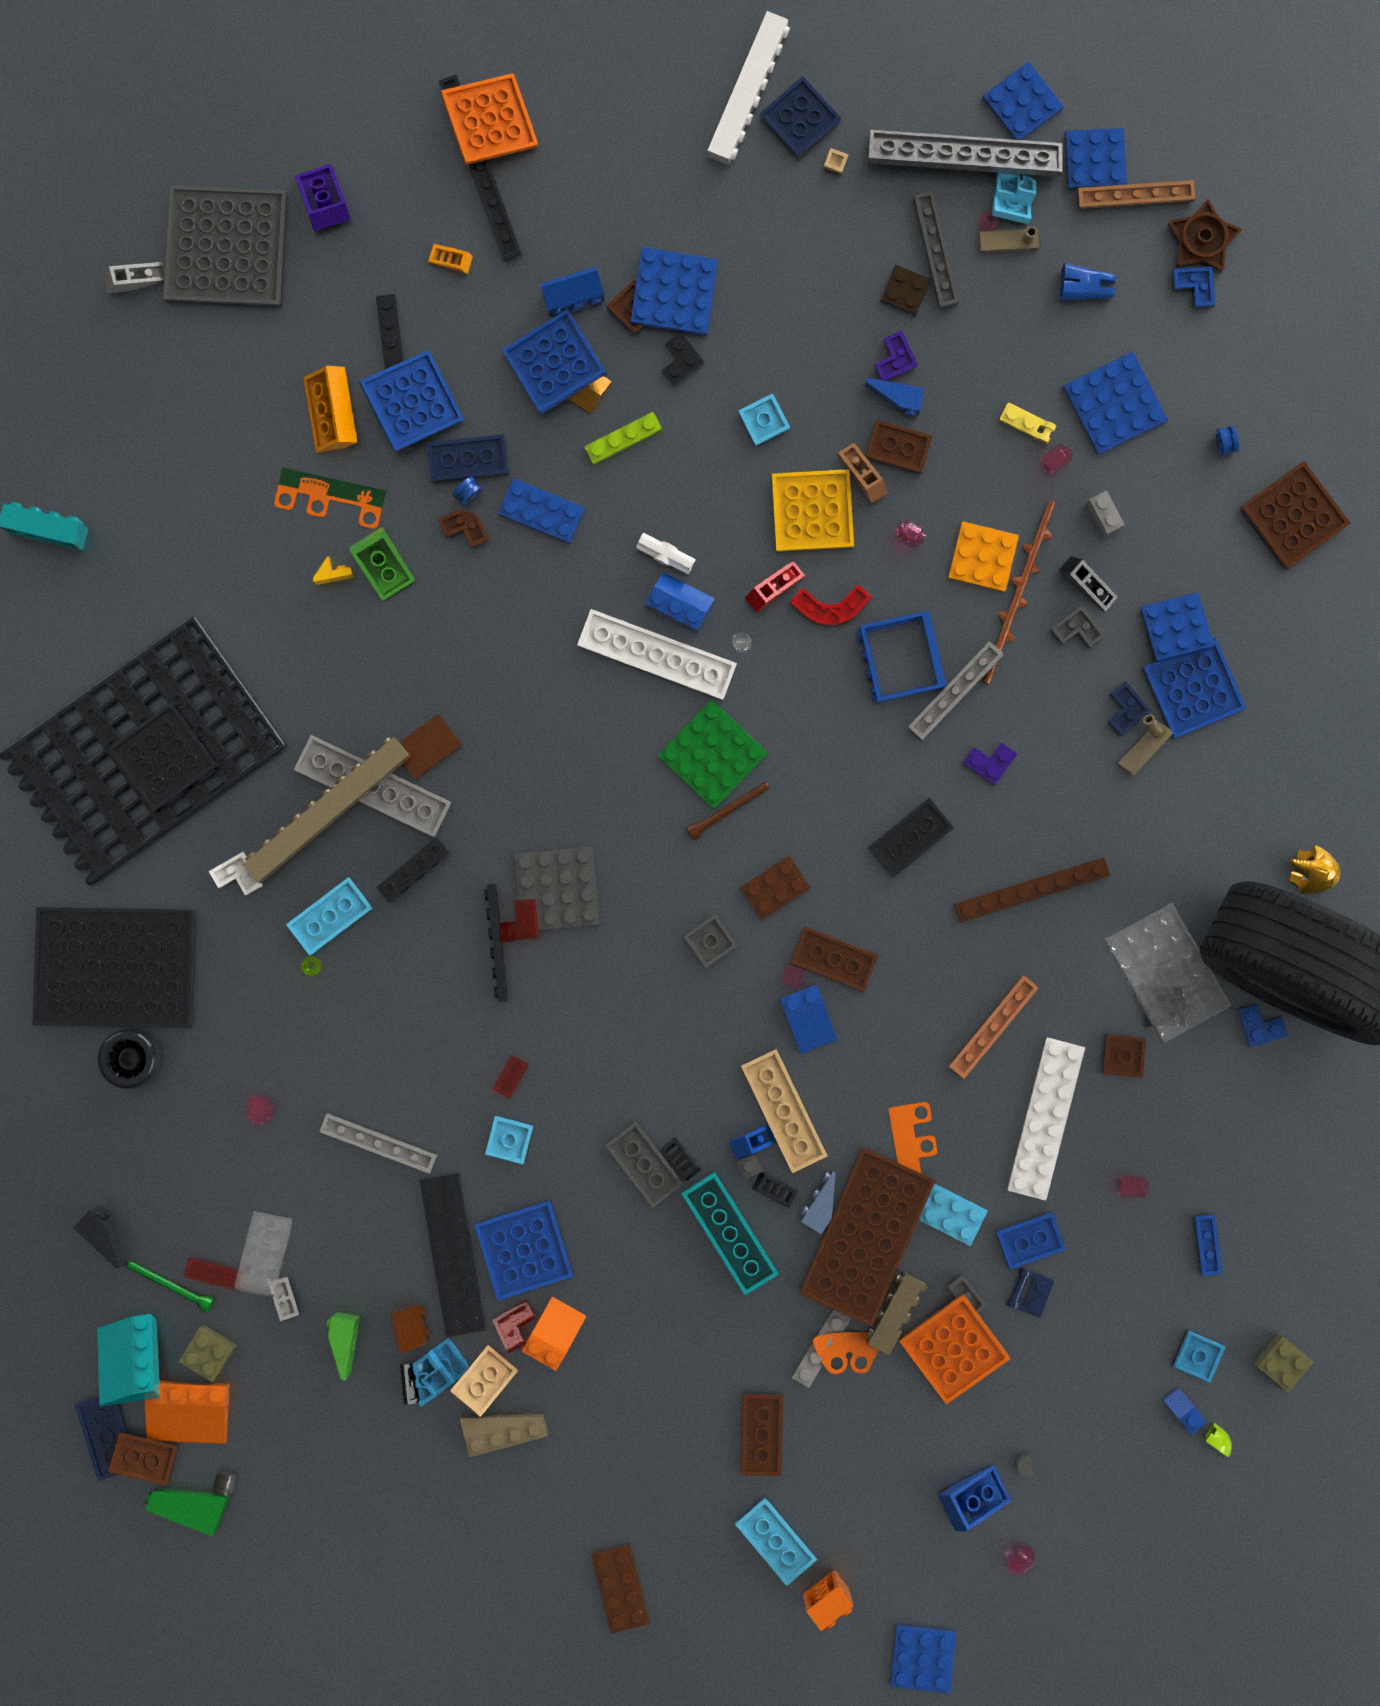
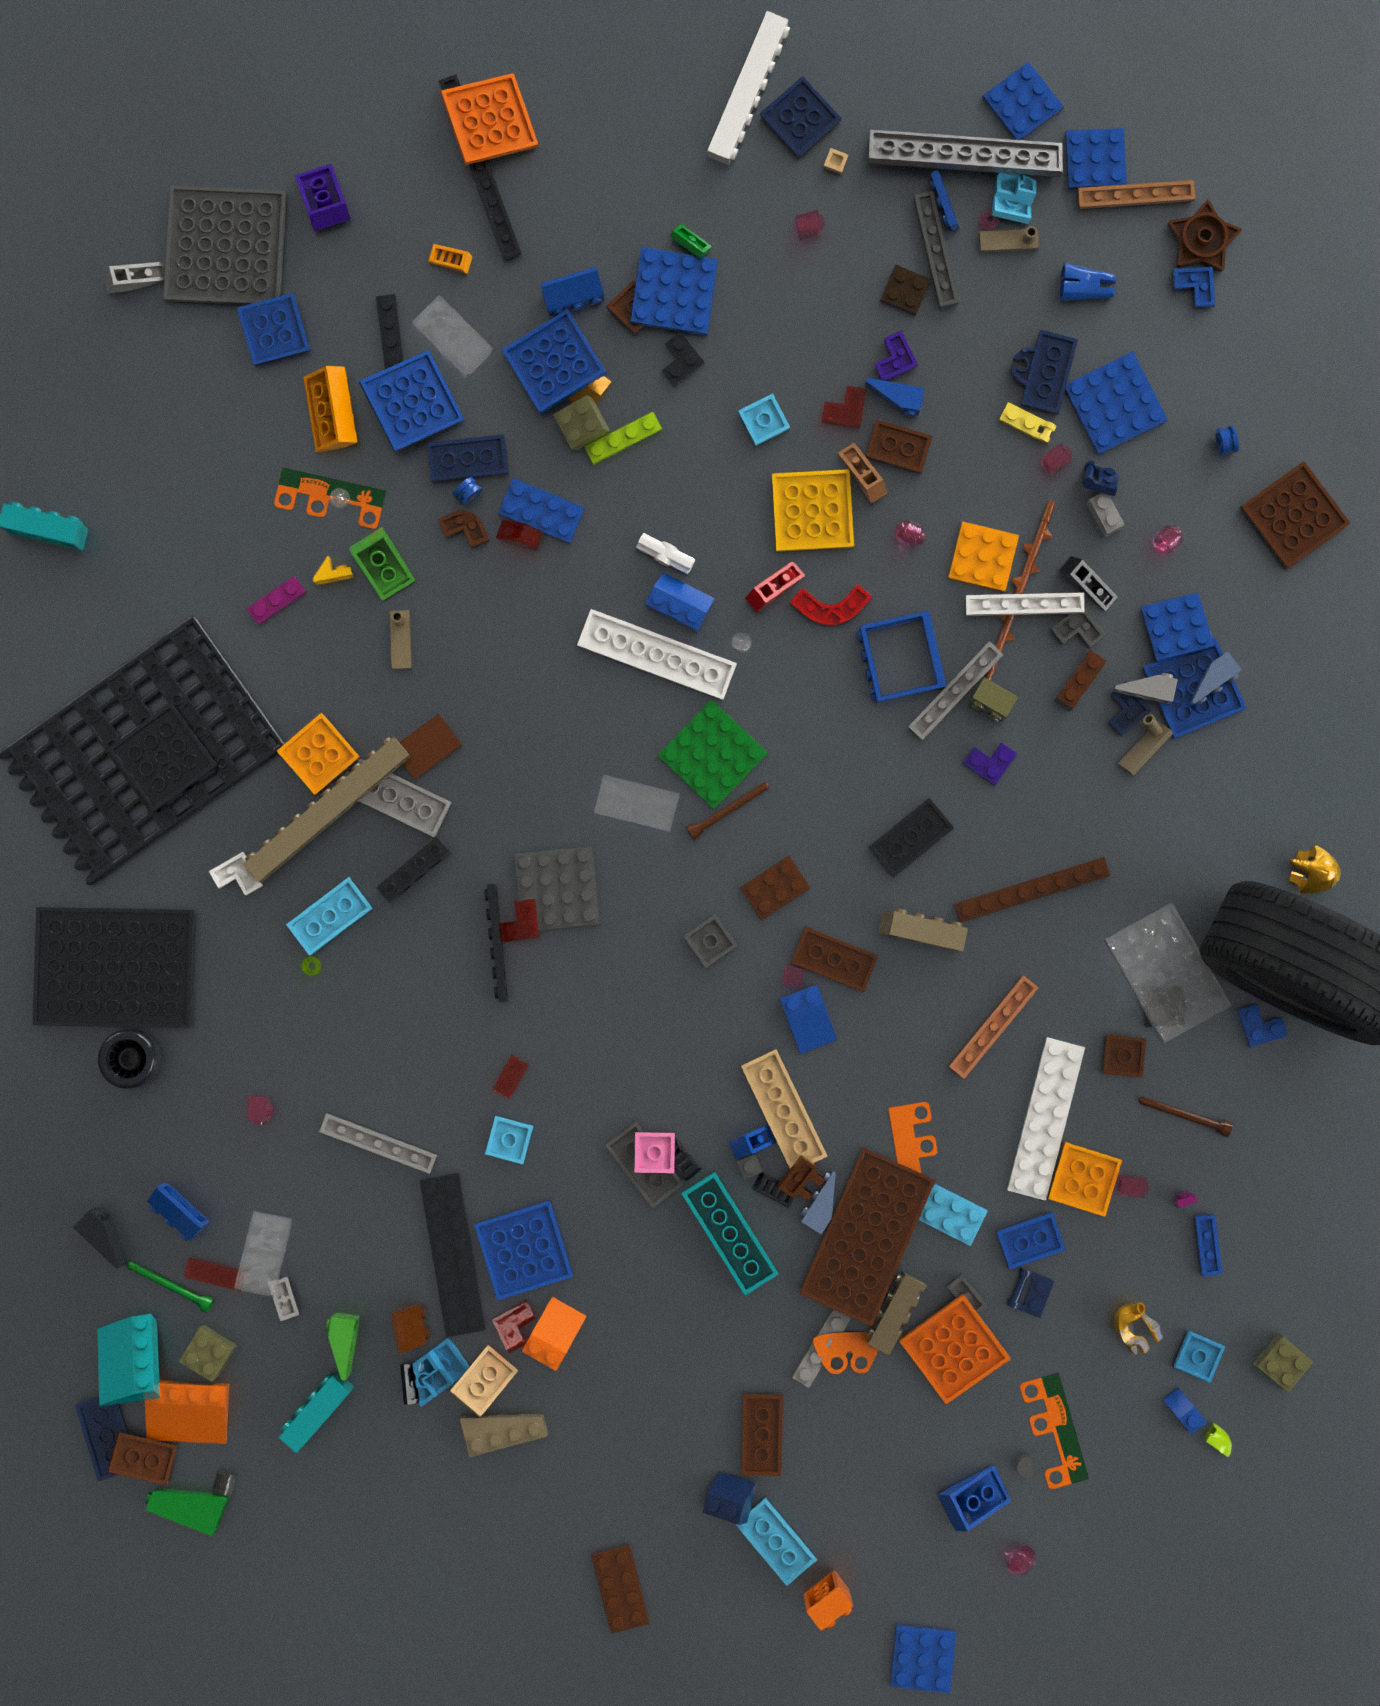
(177, 1212): none -> blue slope
(273, 328): none -> blue plate
(276, 600): none -> magenta plate
(316, 1412): none -> teal brick
(318, 754): none -> light orange plate
(339, 498): none -> clear tile
(400, 640): none -> dark tan piece
(452, 336): none -> clear plate
(519, 534): none -> clear red slope
(581, 423): none -> olive brick
(636, 803): none -> clear plate
(654, 1152): none -> bright pink plate
(690, 241): none -> green plate
(730, 1499): none -> dark blue slope
(797, 1177): none -> reddish brown plate
(809, 224): none -> clear pink brick
(848, 413): none -> clear red plate
(923, 930): none -> dark tan wedge
(944, 201): none -> blue plate
(993, 700): none -> olive brick
(1024, 604): none -> white plate
(1045, 371): none -> dark blue plate
(1061, 1424): none -> piece
(1080, 680): none -> reddish brown brick
(1084, 1179): none -> light orange plate
(1106, 482): none -> dark blue plate
(1133, 1316): none -> pearl gold piece
(1155, 688): none -> light grey slope
(1168, 539): none -> clear pink head
(1185, 1199): none -> magenta plate
(1216, 674): none -> sand blue slope
(1223, 1128): none -> reddish brown piece

